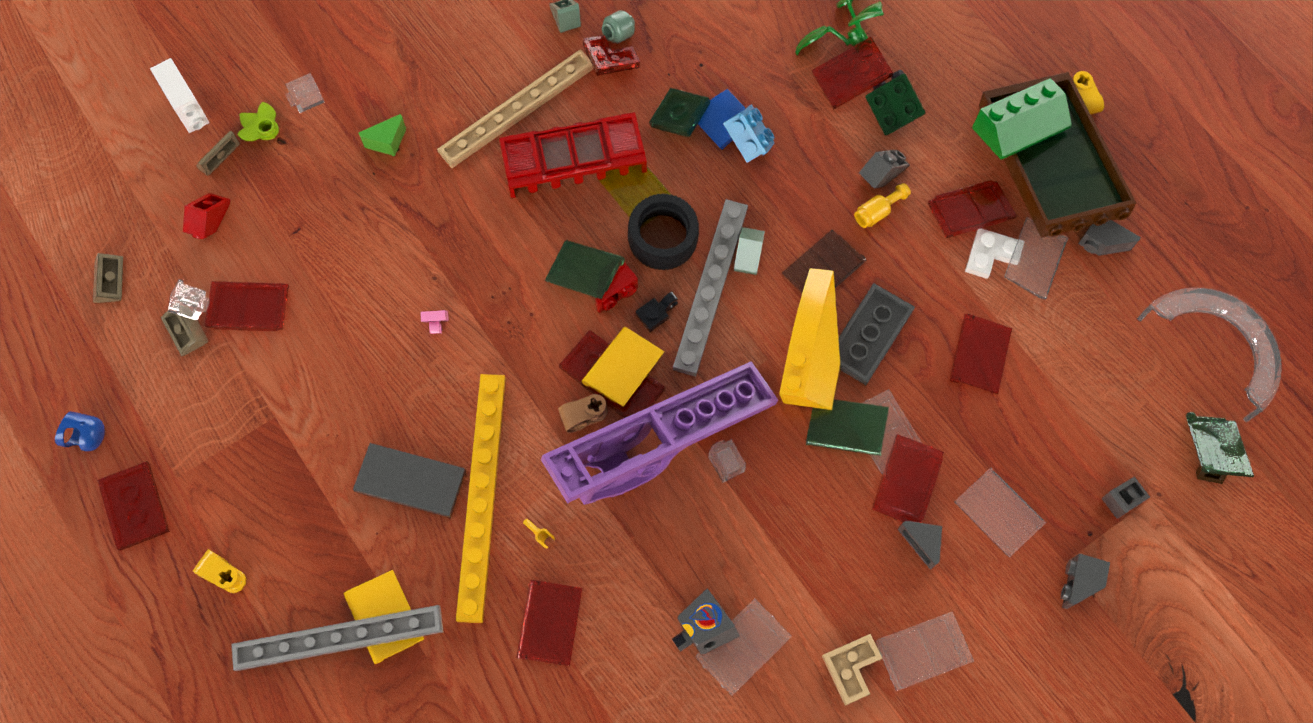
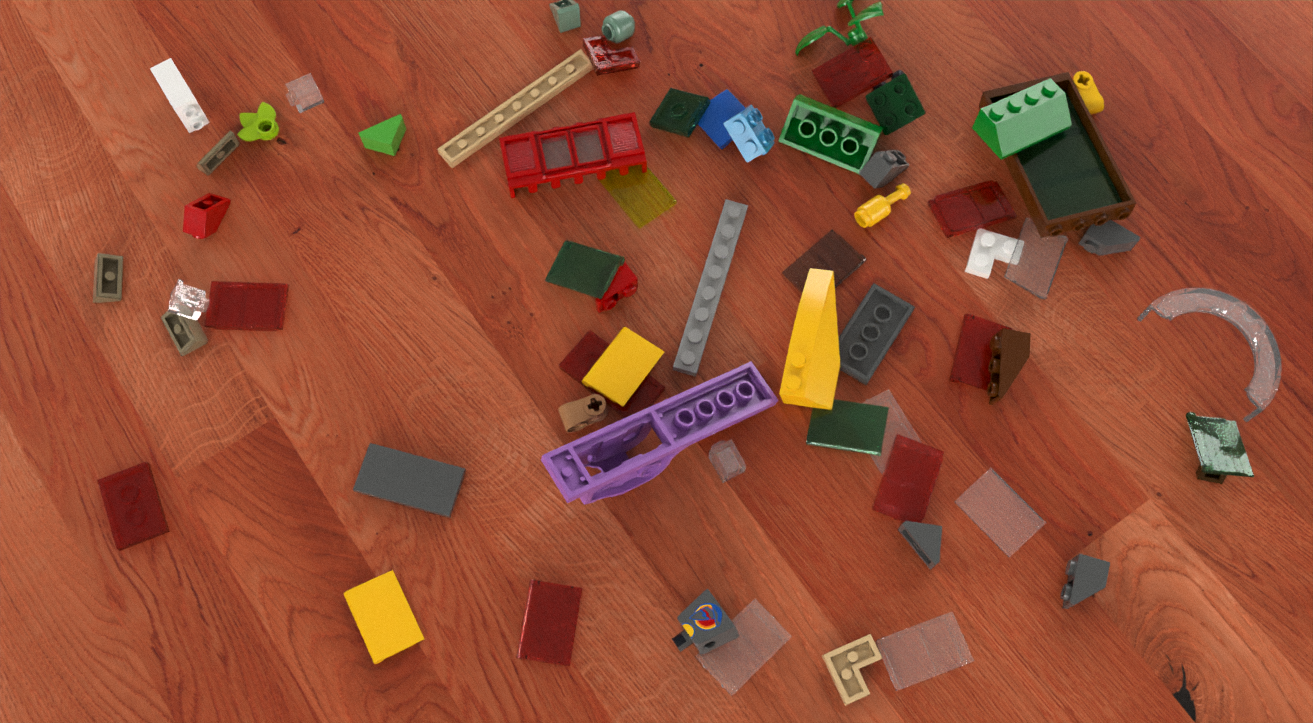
(87, 431): blue helmet -> none
(218, 570): yellow piece -> none
(337, 638): light grey tile -> none
(434, 319): bright pink tile -> none
(481, 499): yellow plate -> none
(540, 534): yellow hand -> none
(654, 313): black plate -> none
(666, 206): black tyre -> none
(749, 250): slope -> none
(830, 134): none -> green slope
(1009, 355): none -> reddish brown slope
(1125, 497): dark grey slope -> none

